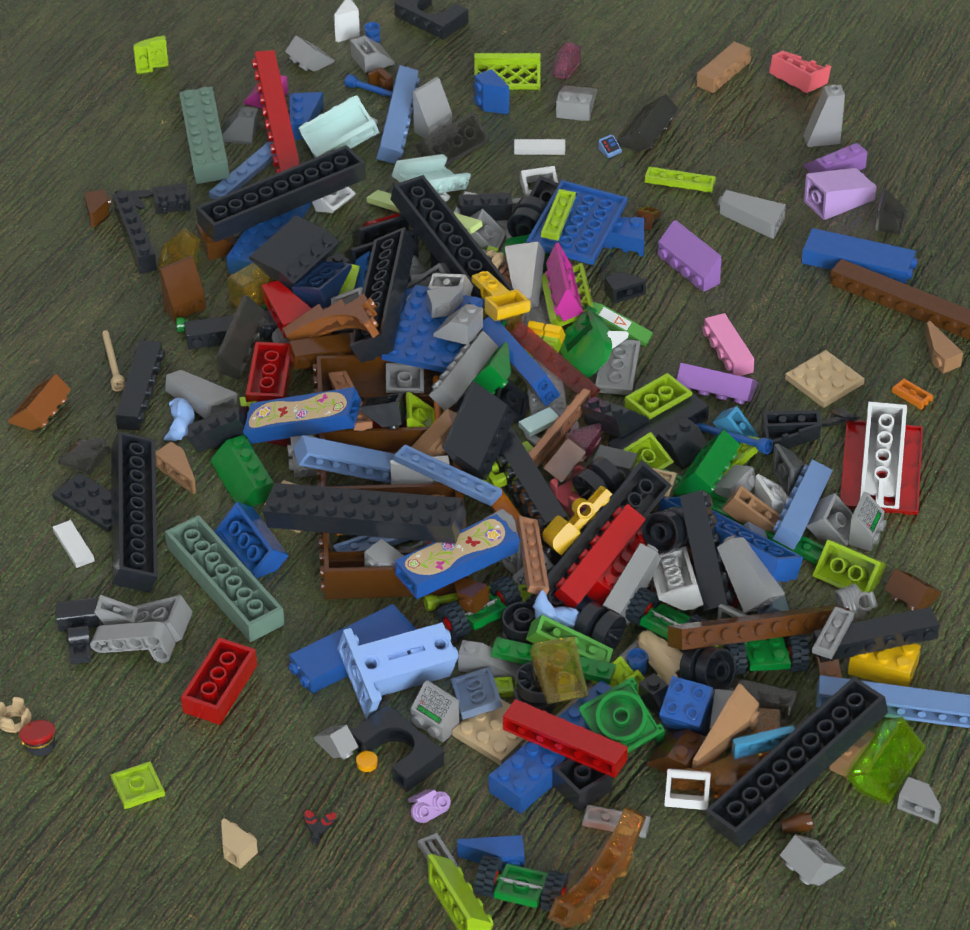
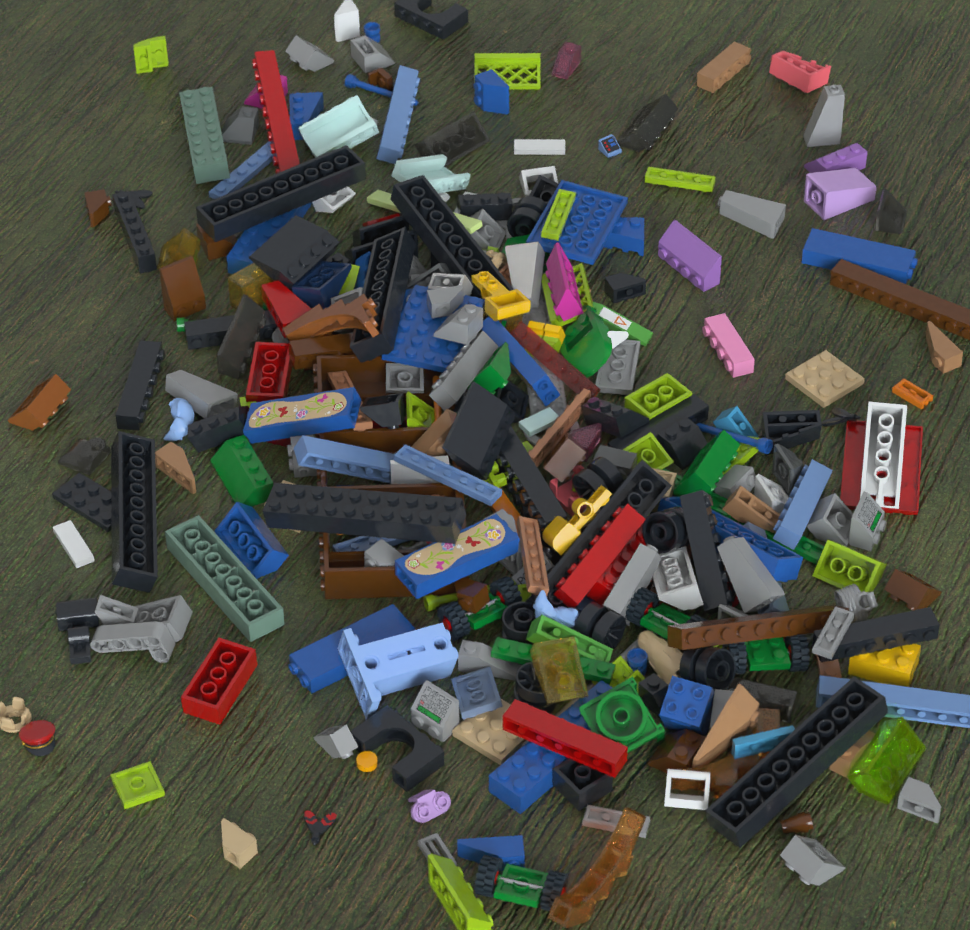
(117, 382): tan piece -> none
(171, 198): black plate -> none
(430, 108): light grey slope -> none
(504, 686): lime tile -> none
(575, 102): light grey slope -> none
(649, 215): reddish brown bracket -> none
(717, 383): medium lavender slope -> none

